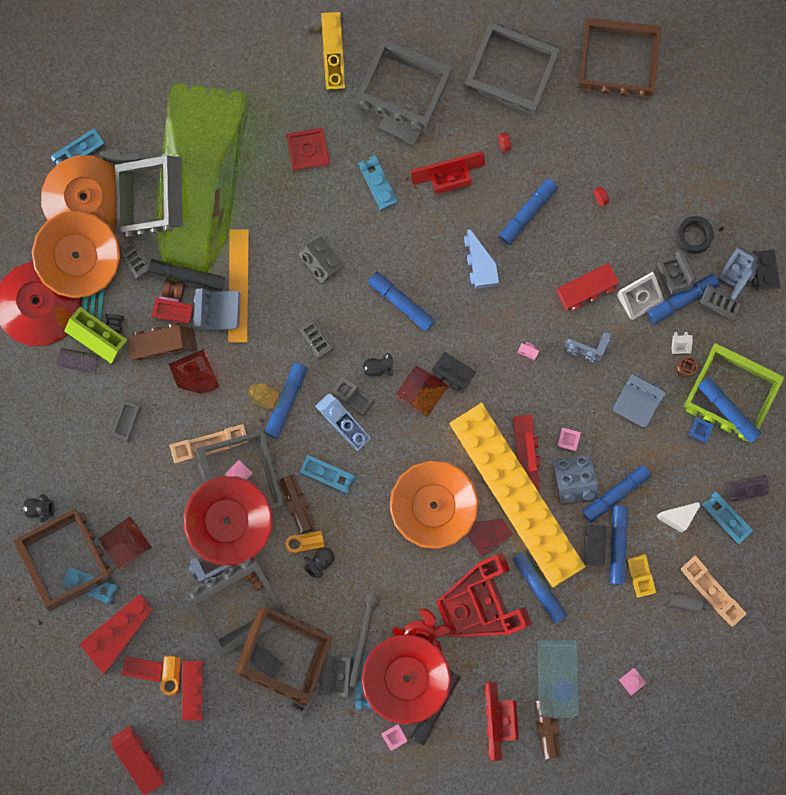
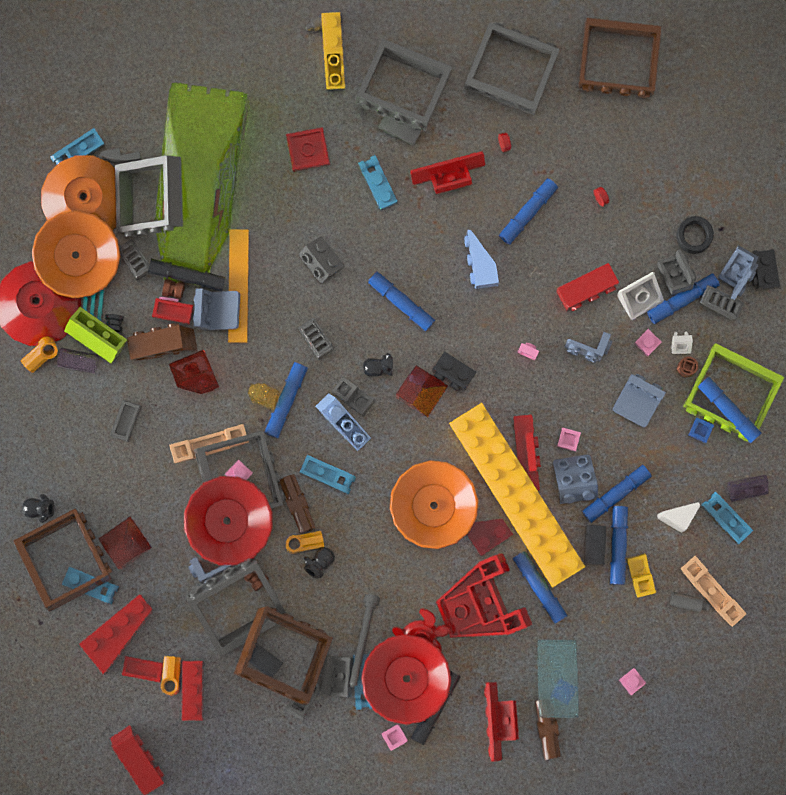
(38, 355): none -> light orange piece
(648, 342): none -> bright pink plate

